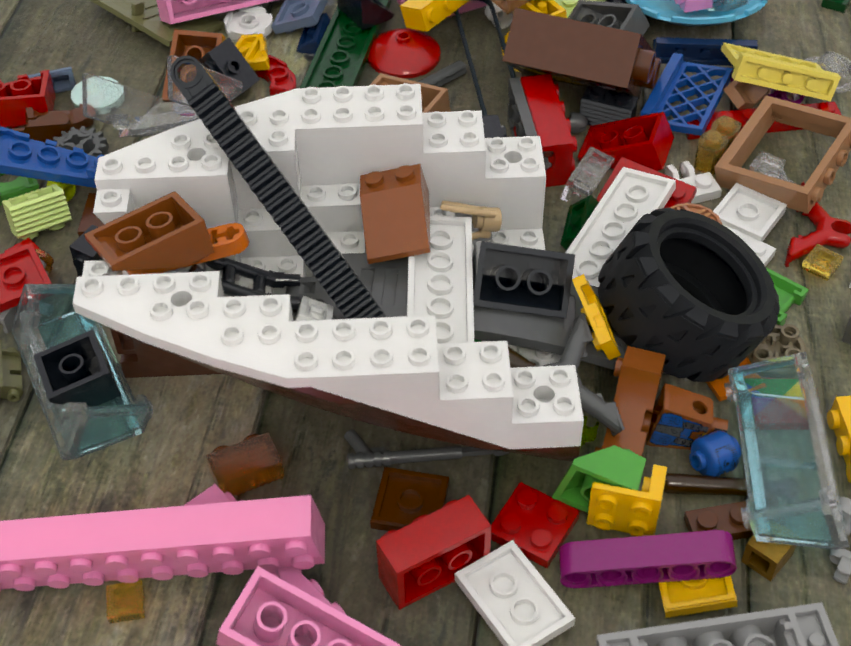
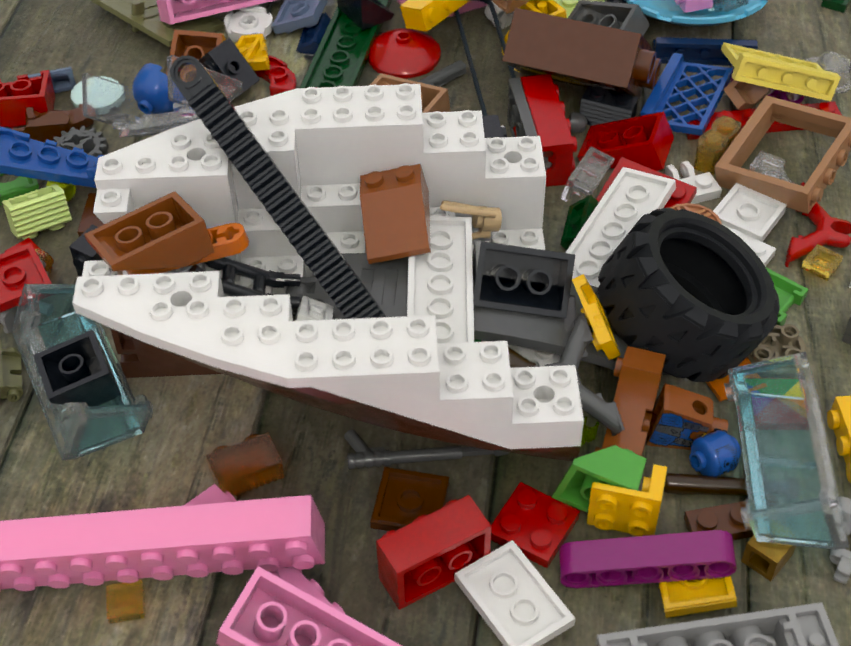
(151, 90): none -> blue cylinder

